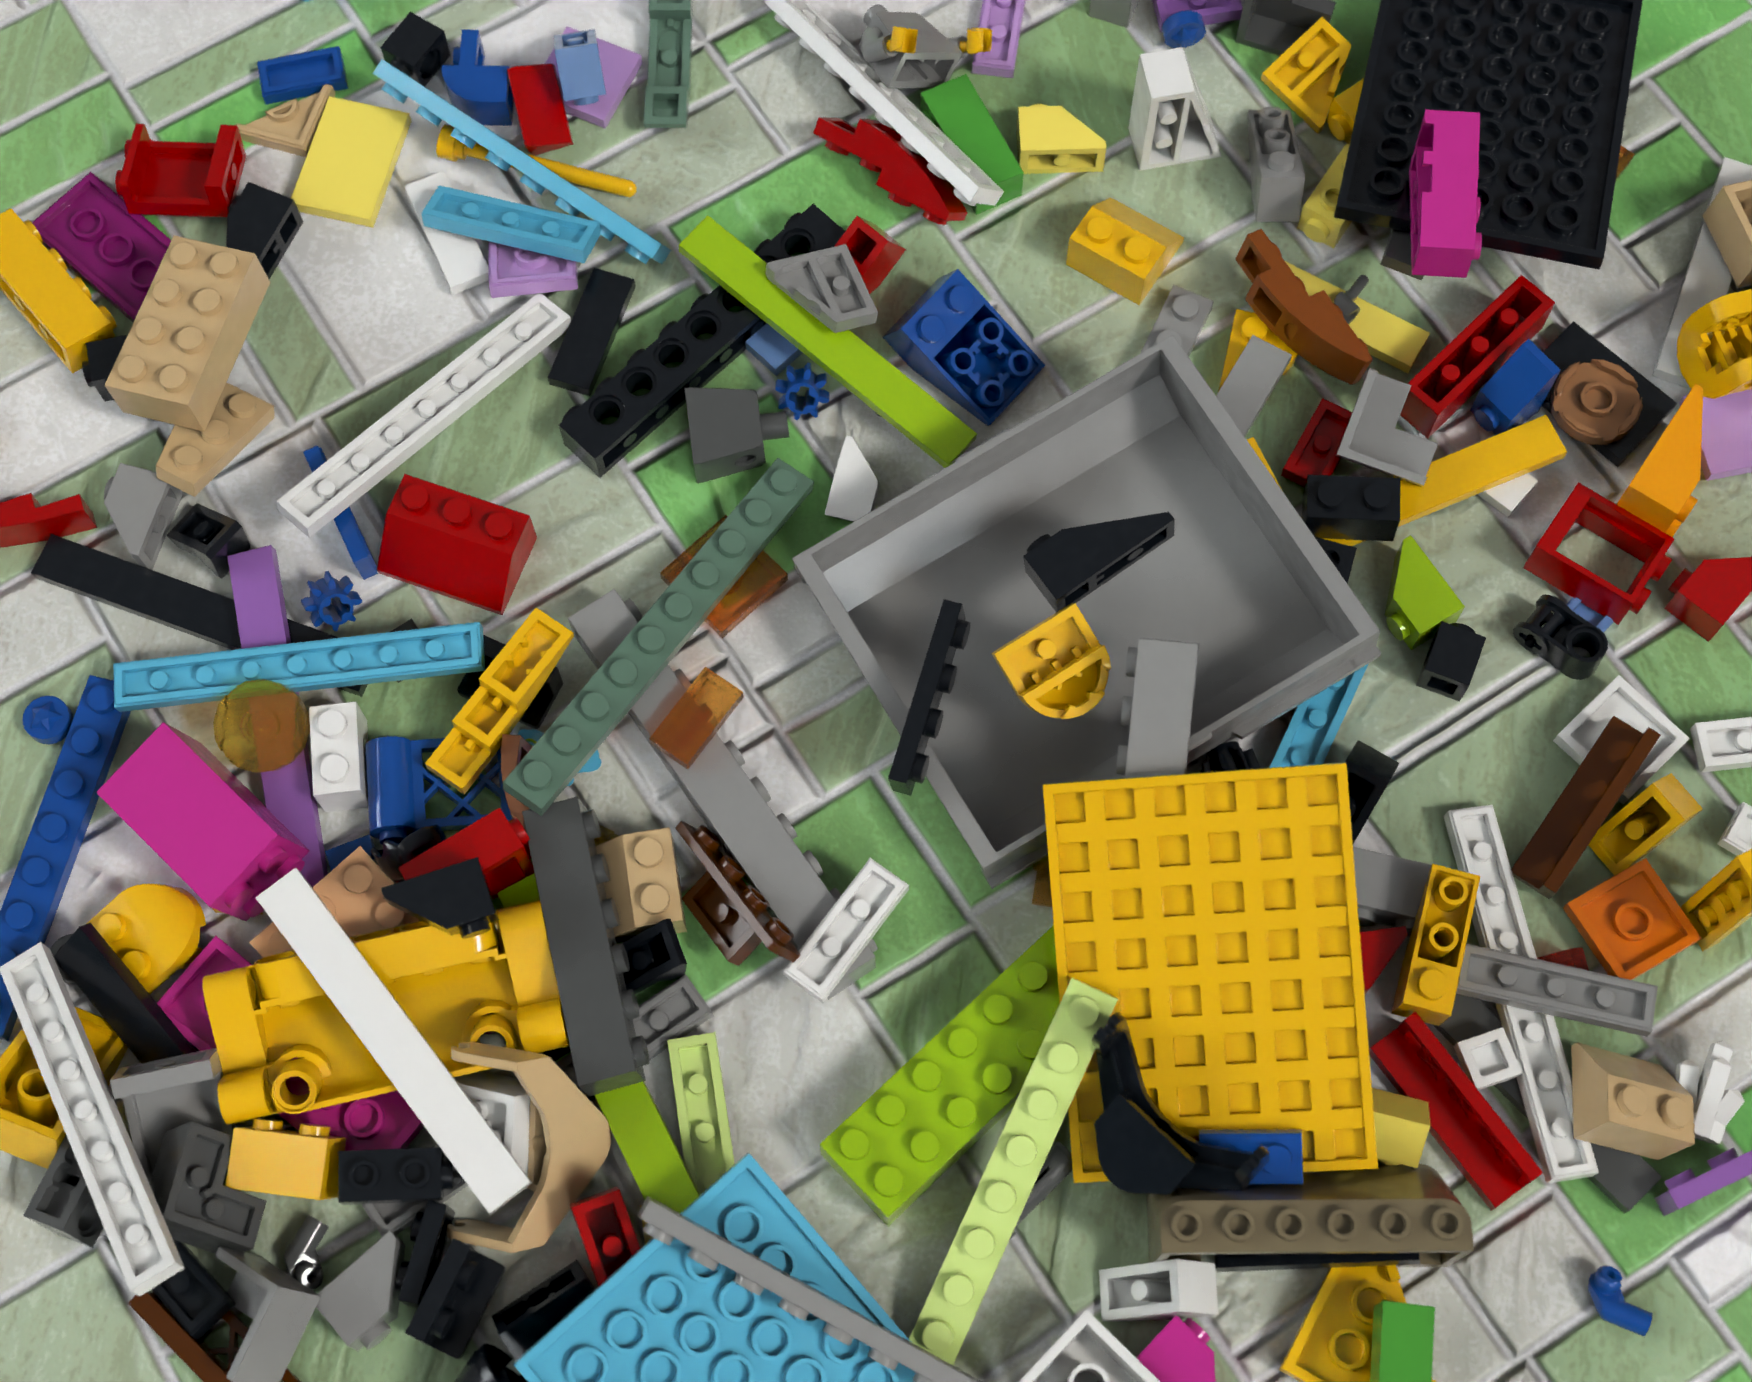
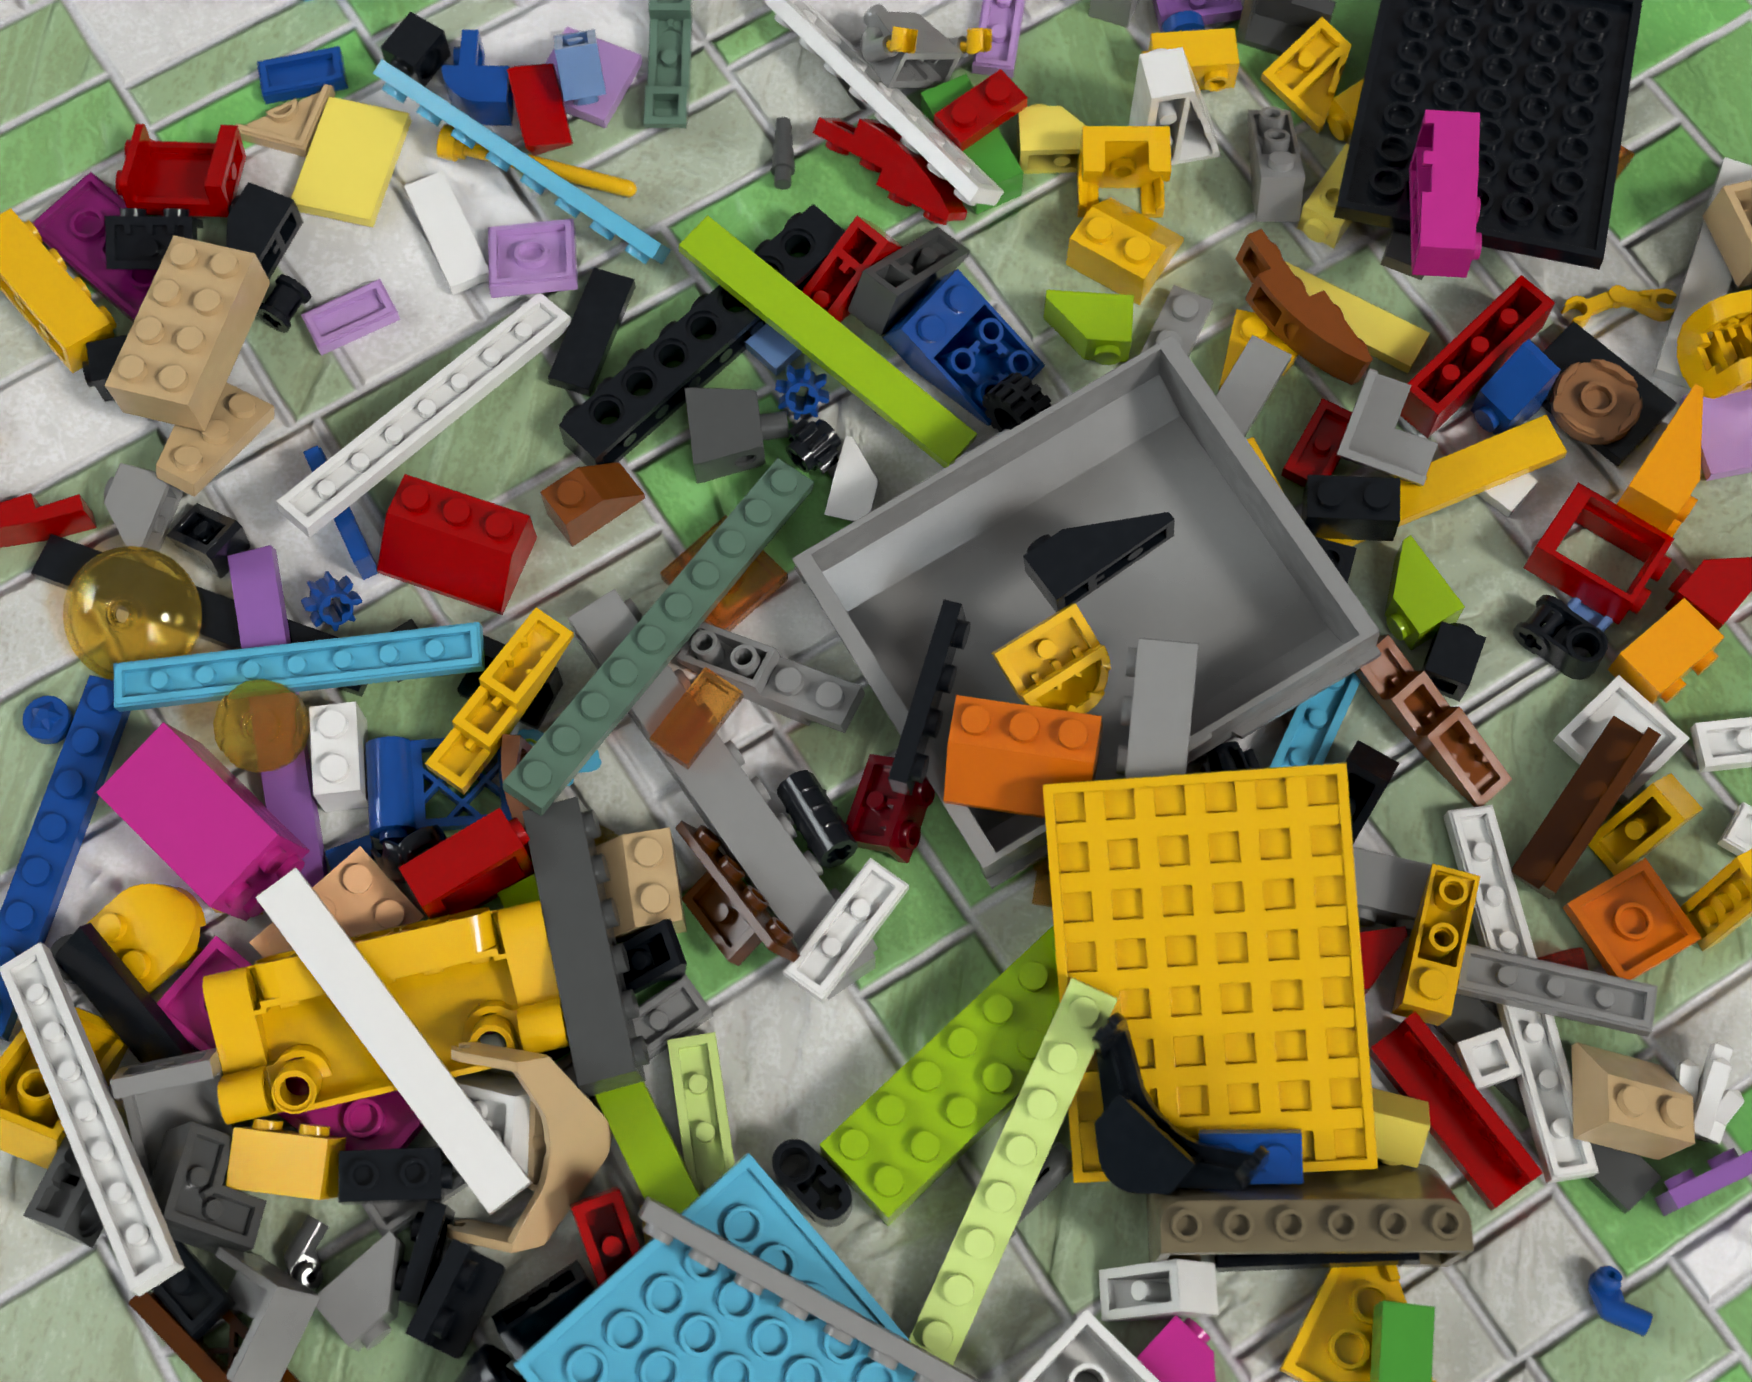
(142, 240): none -> black bracket
(160, 605): none -> clear yellow dish
(283, 303): none -> black bush
(350, 317): none -> lavender tile
(448, 899): black slope -> none
(511, 224): medium azure plate -> none
(590, 499): none -> dark orange slope
(771, 679): none -> light grey slope
(783, 154): none -> dark grey animal
(813, 445): none -> black gear
(817, 819): none -> black axle
(826, 287): light grey wing -> none
(829, 1182): none -> black beam
(887, 818): none -> dark red bracket
(903, 277): none -> dark grey slope
(980, 110): none -> red plate
(1008, 751): none -> orange slope
(1014, 402): none -> black tyre
(1092, 323): none -> lime slope
(1124, 160): none -> yellow panel
(1209, 52): none -> yellow brick
(1346, 300): dark grey hand -> none
(1432, 726): none -> dark orange slope
(1618, 296): none -> yellow piece
(1668, 652): none -> light orange brick

